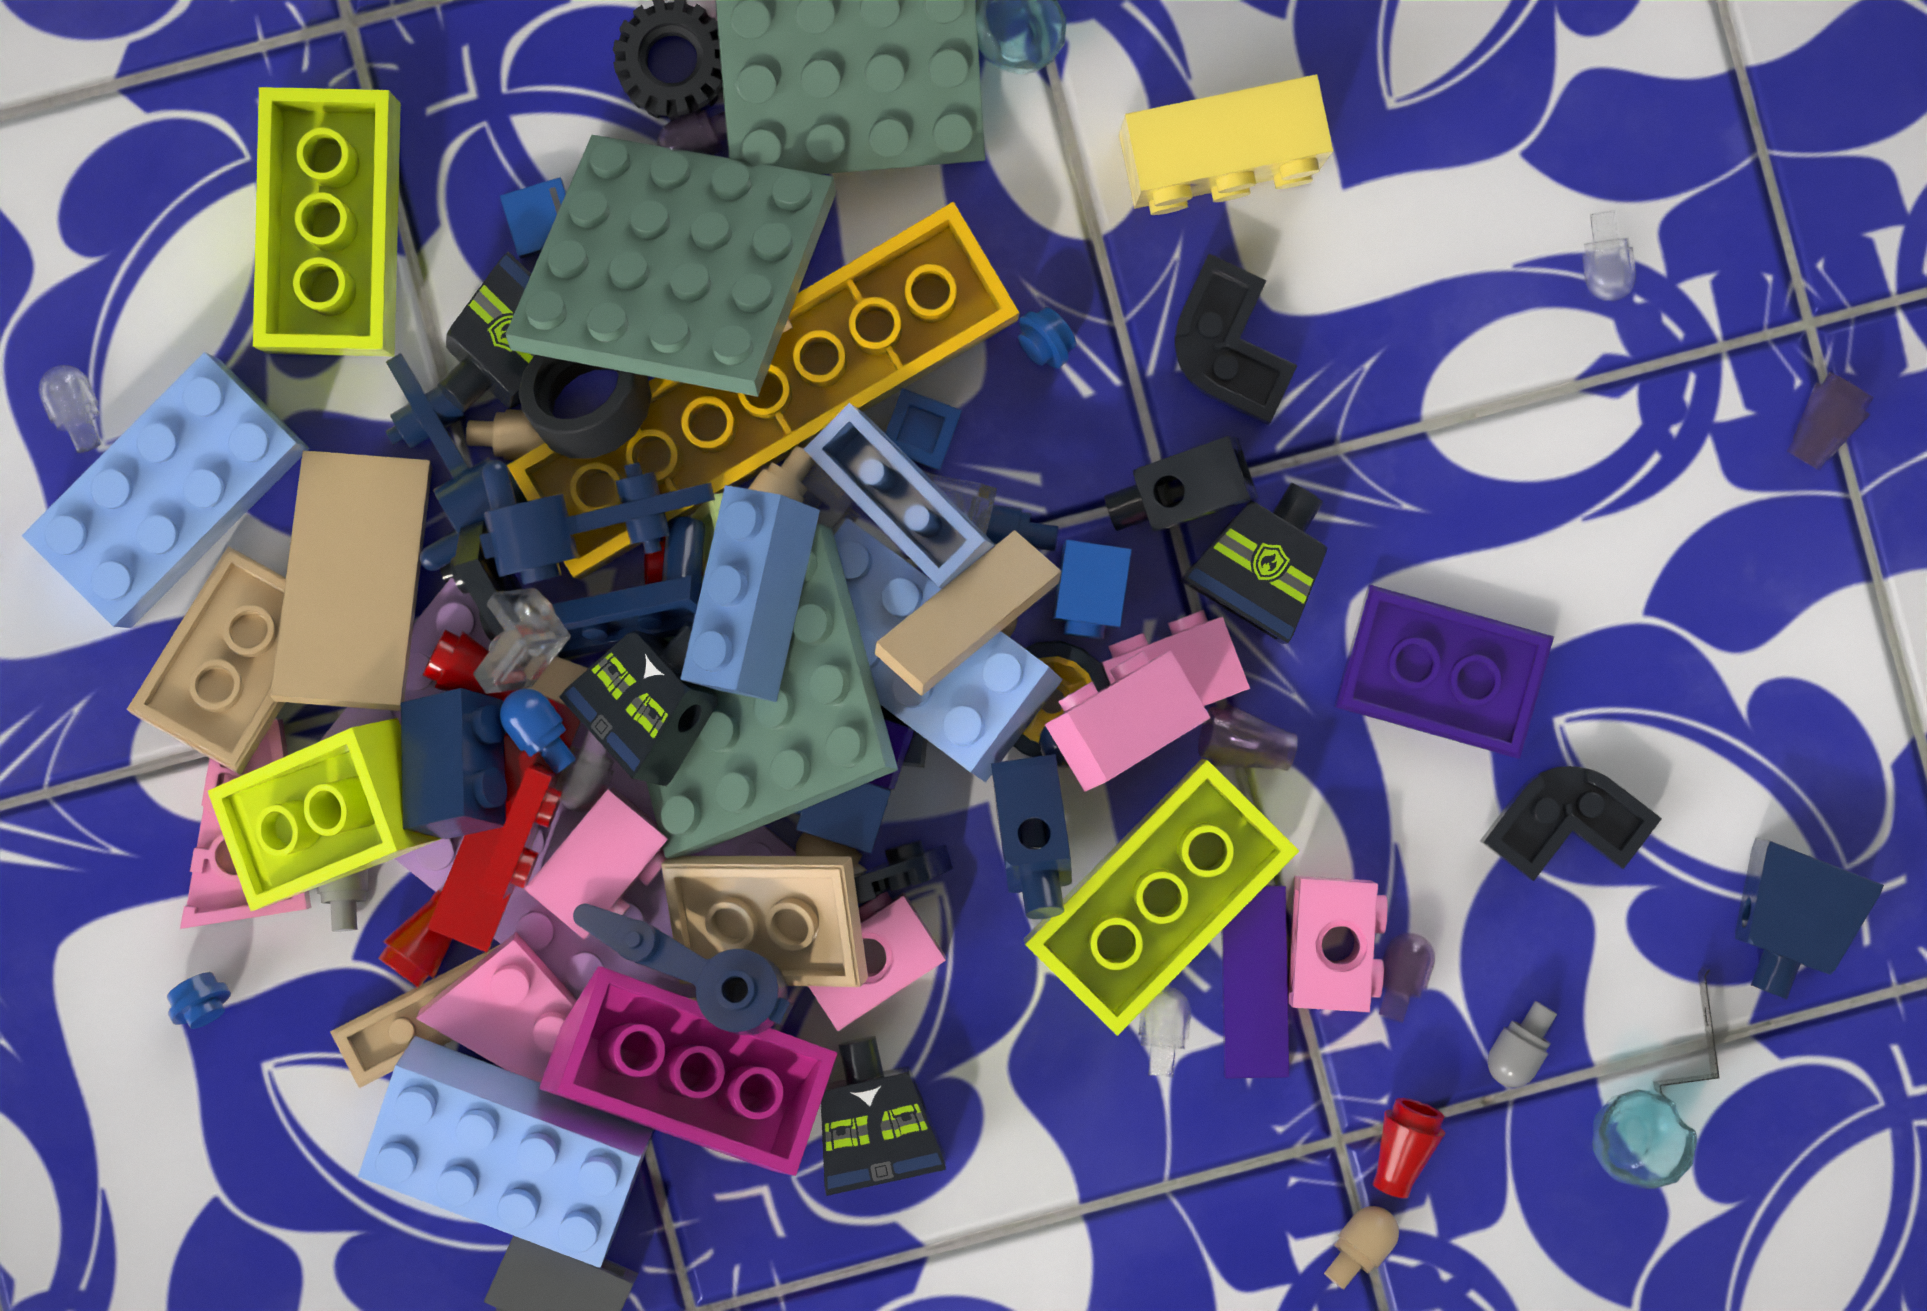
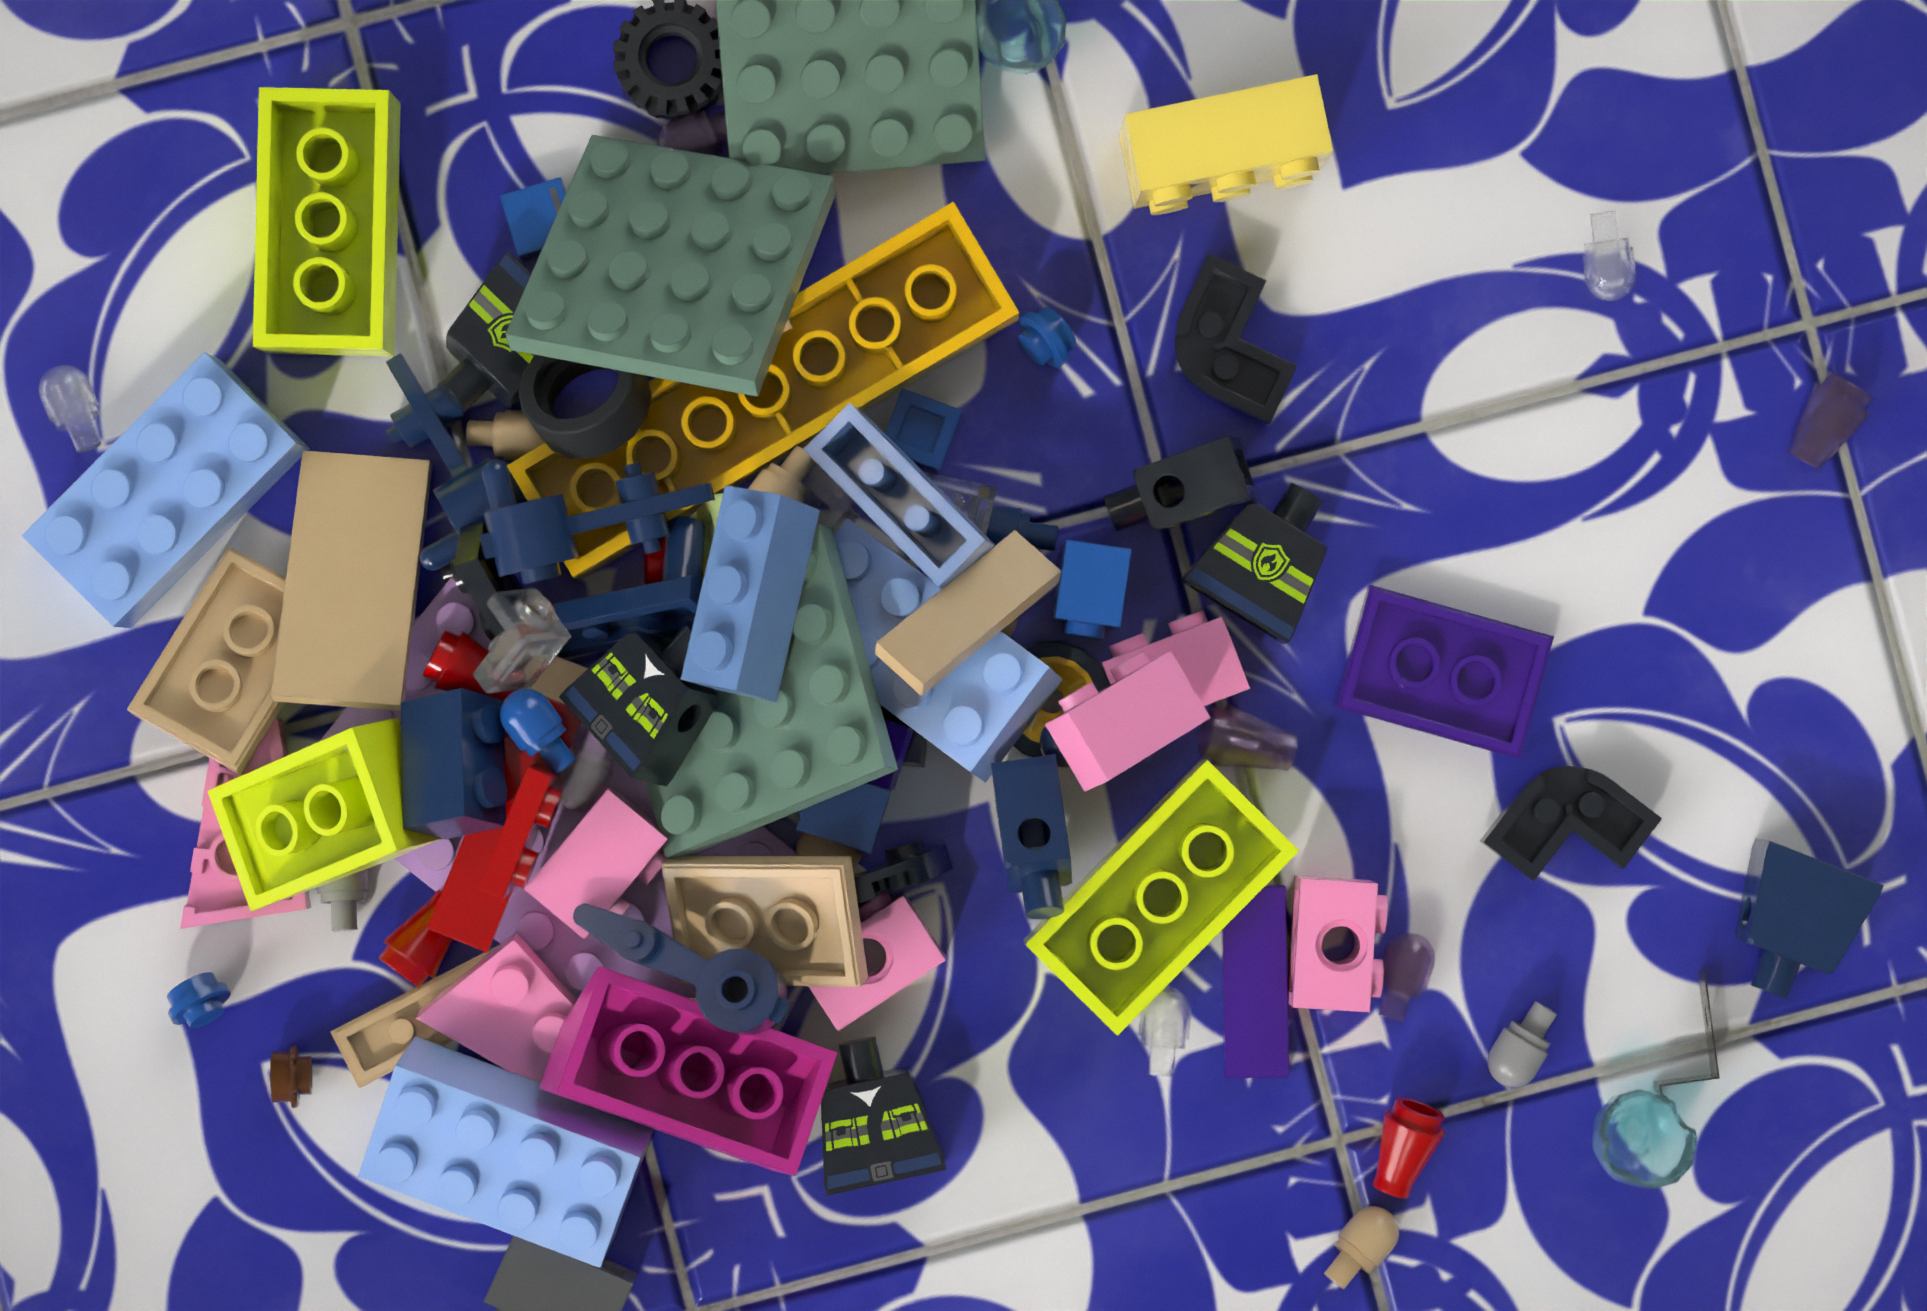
(290, 1076): none -> reddish brown plate

